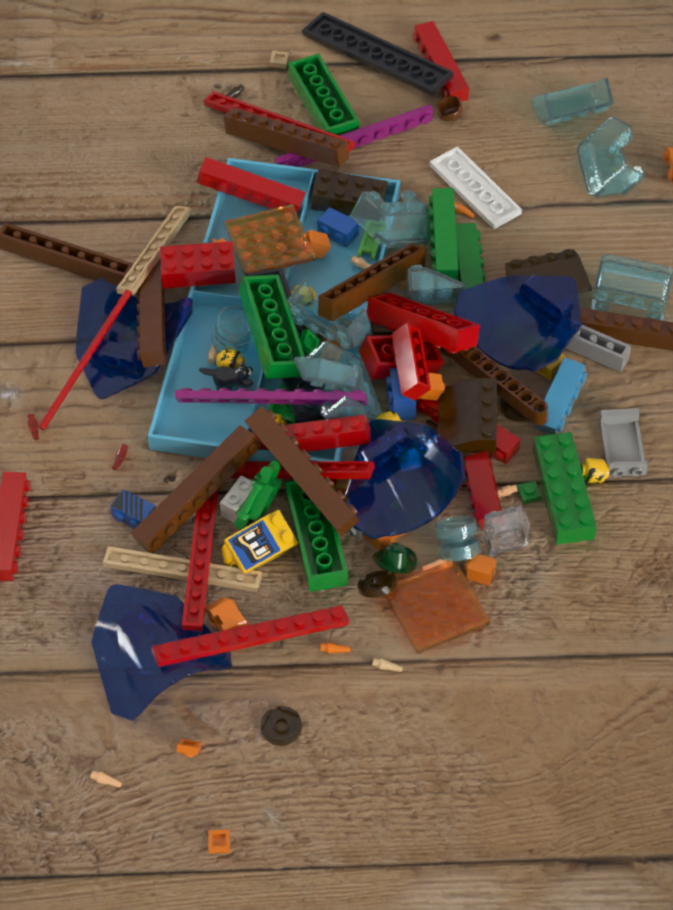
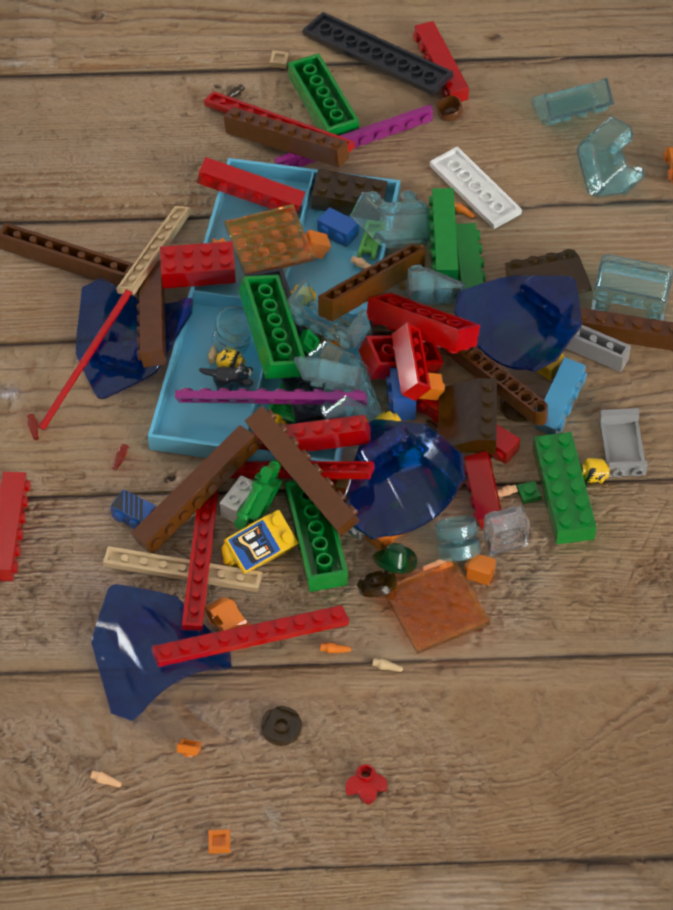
(366, 786): none -> red plate

